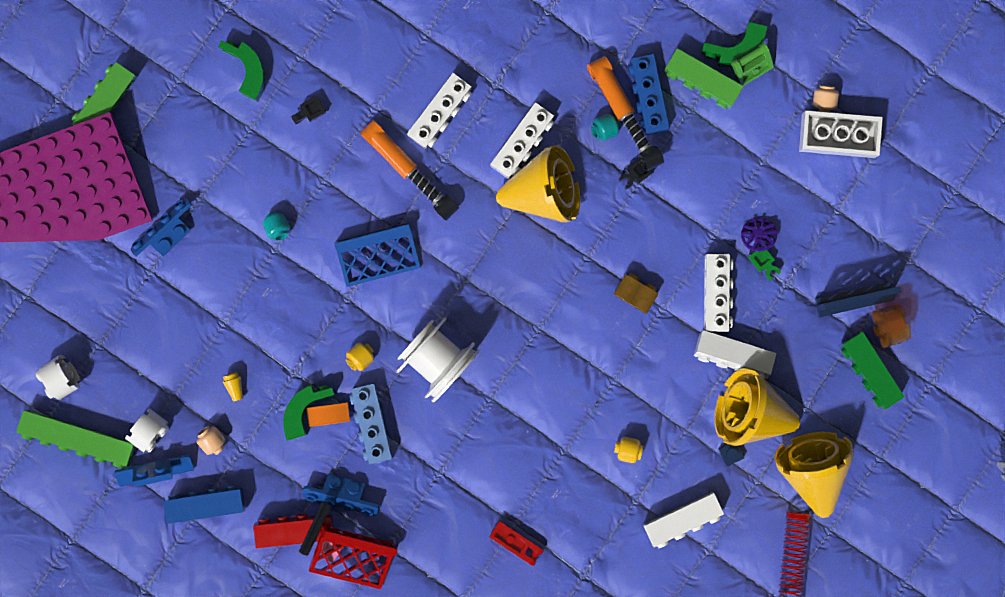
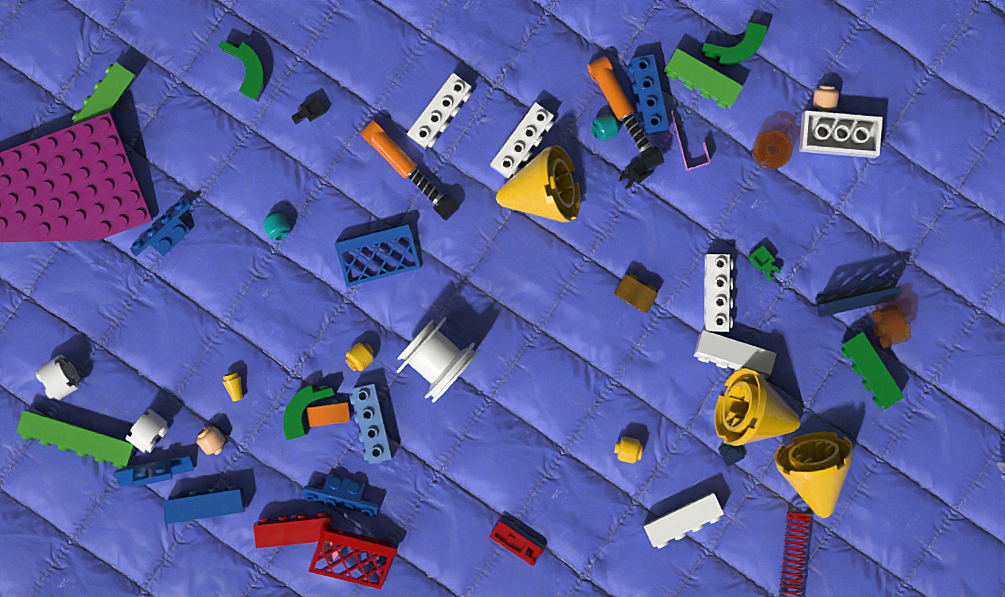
(315, 528): black axle -> none
(705, 149): none -> bright pink piece
(759, 234): dark purple wheel -> none
(760, 65): bright green plate -> none
(782, 146): none -> clear orange brick

